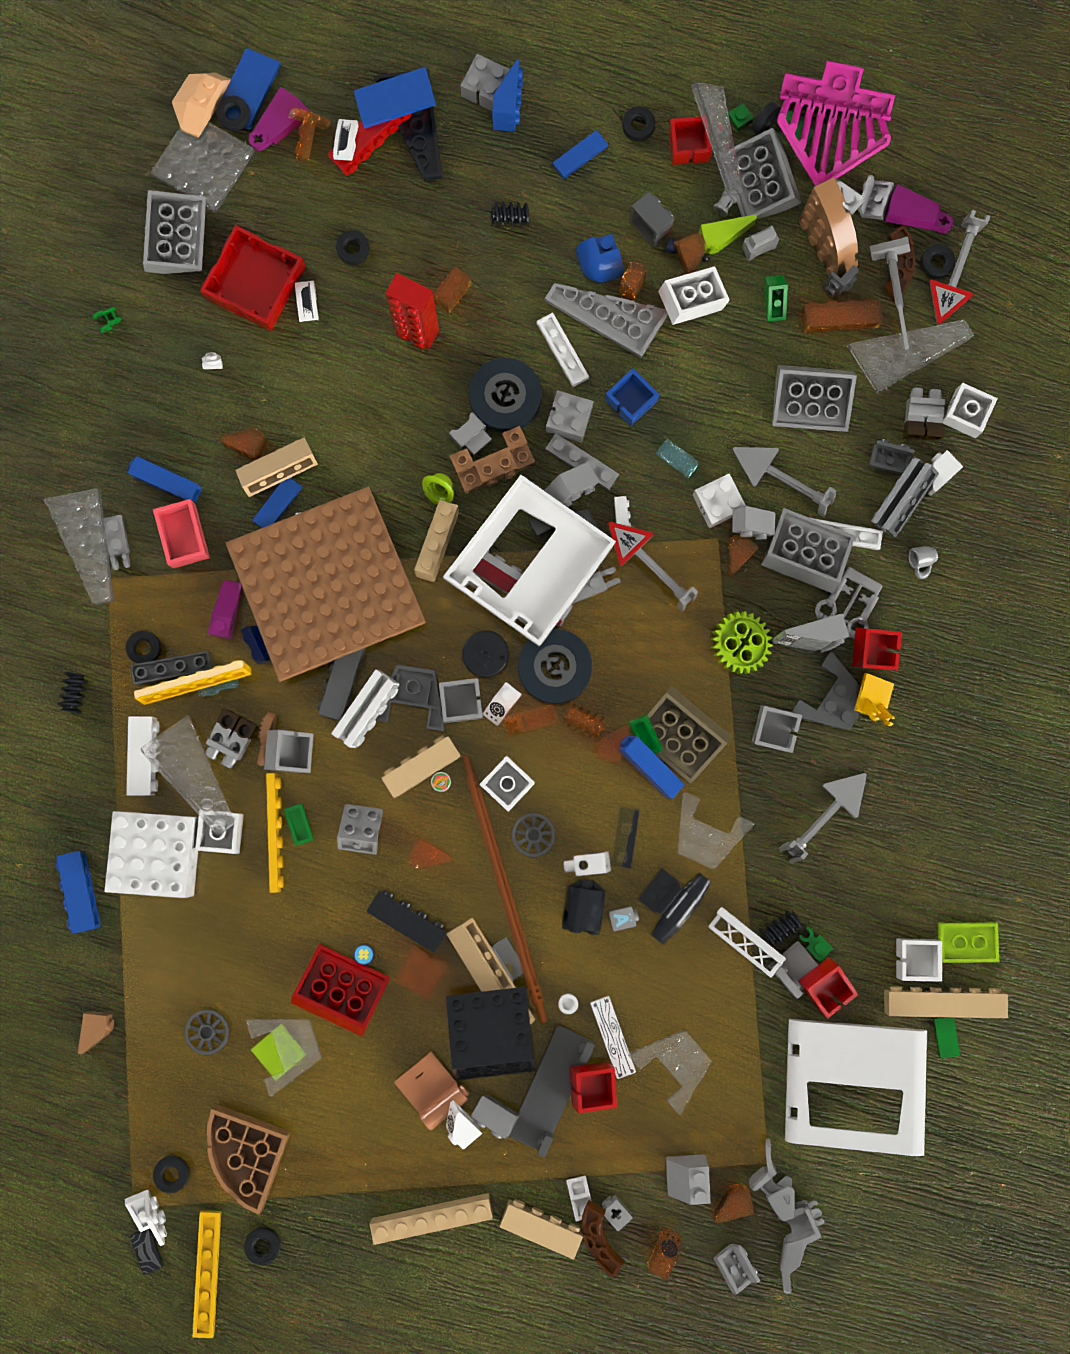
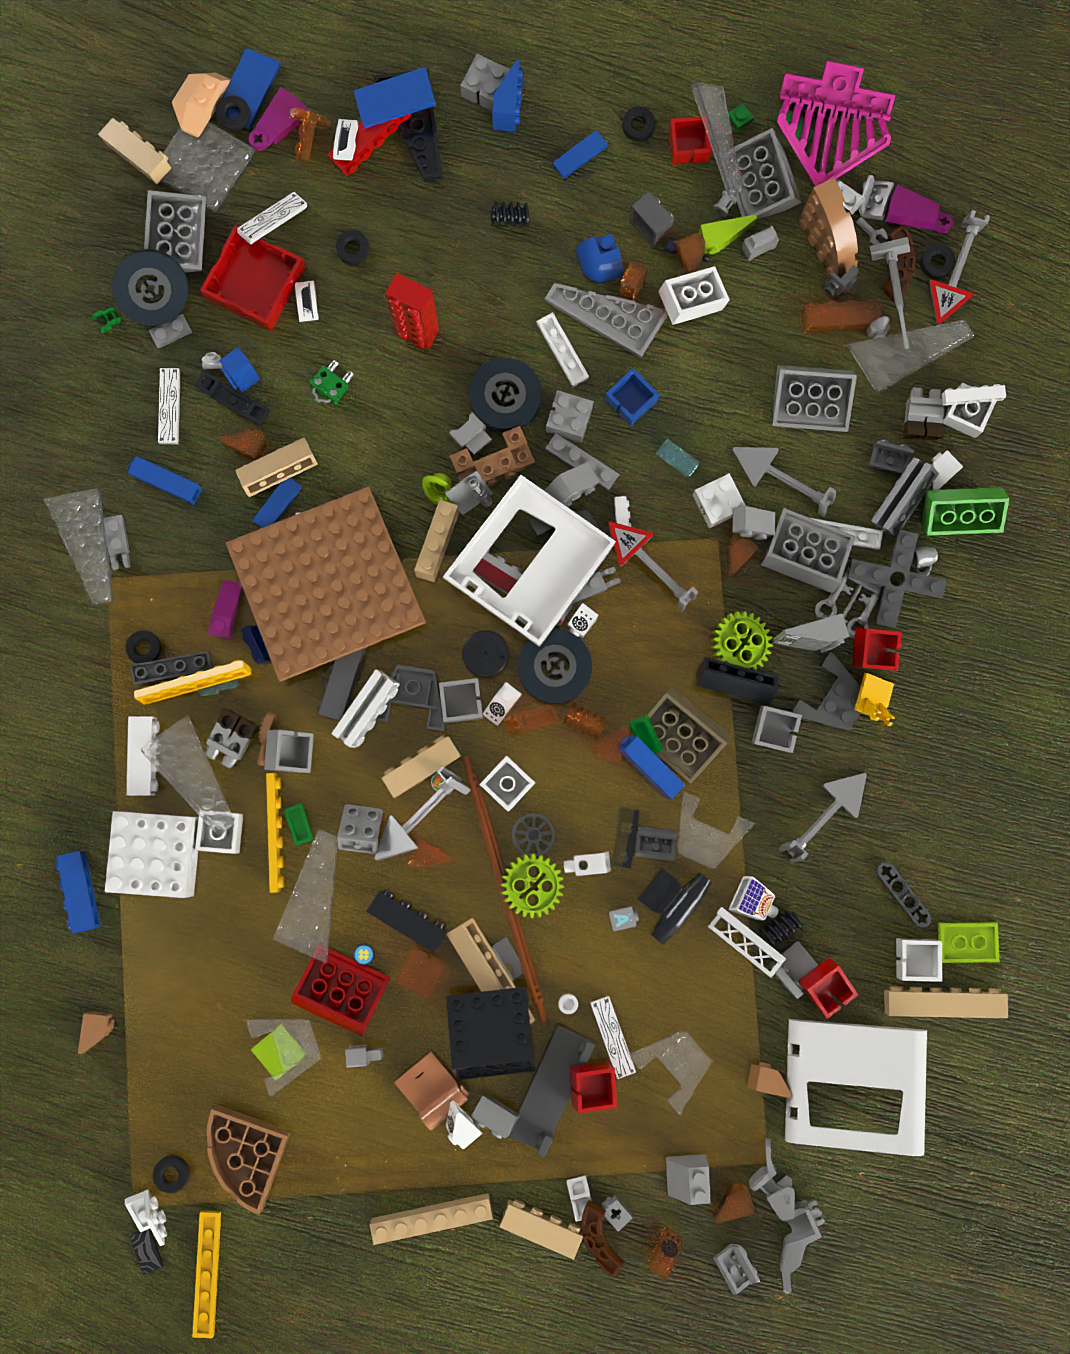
(73, 694): black piece -> none
(132, 301): none -> black wheel
(134, 150): none -> tan brick
(169, 406): none -> white tile
(170, 331): none -> light grey plate
(181, 533): coral piece -> none
(207, 1031): dark grey wheel -> none
(231, 398): none -> black slope
(239, 370): none -> blue brick
(256, 1257): black tyre -> none
(272, 218): none -> white tile
(309, 910): none -> clear wing
(329, 386): none -> green piece
(362, 1055): none -> light grey piece
(396, 837): none -> light grey piece
(452, 289): clear orange brick -> none
(470, 493): none -> light grey hinge
(543, 899): none -> lime gear
(582, 621): none -> white slope
(583, 907): black cylinder -> none
(655, 843): none -> dark grey bracket
(737, 681): none -> black brick
(753, 900): none -> torso
(766, 118): black tyre -> none
(767, 1080): none -> medium nougat slope
(775, 297): green slope -> none
(817, 946): green plate -> none
(871, 232): none -> light grey bar
(878, 327): none -> light grey plate
(903, 894): none -> dark grey beam
(912, 582): none -> dark grey piece
(946, 1037): green tile -> none
(964, 511): none -> bright green brick
(973, 394): none -> white piece

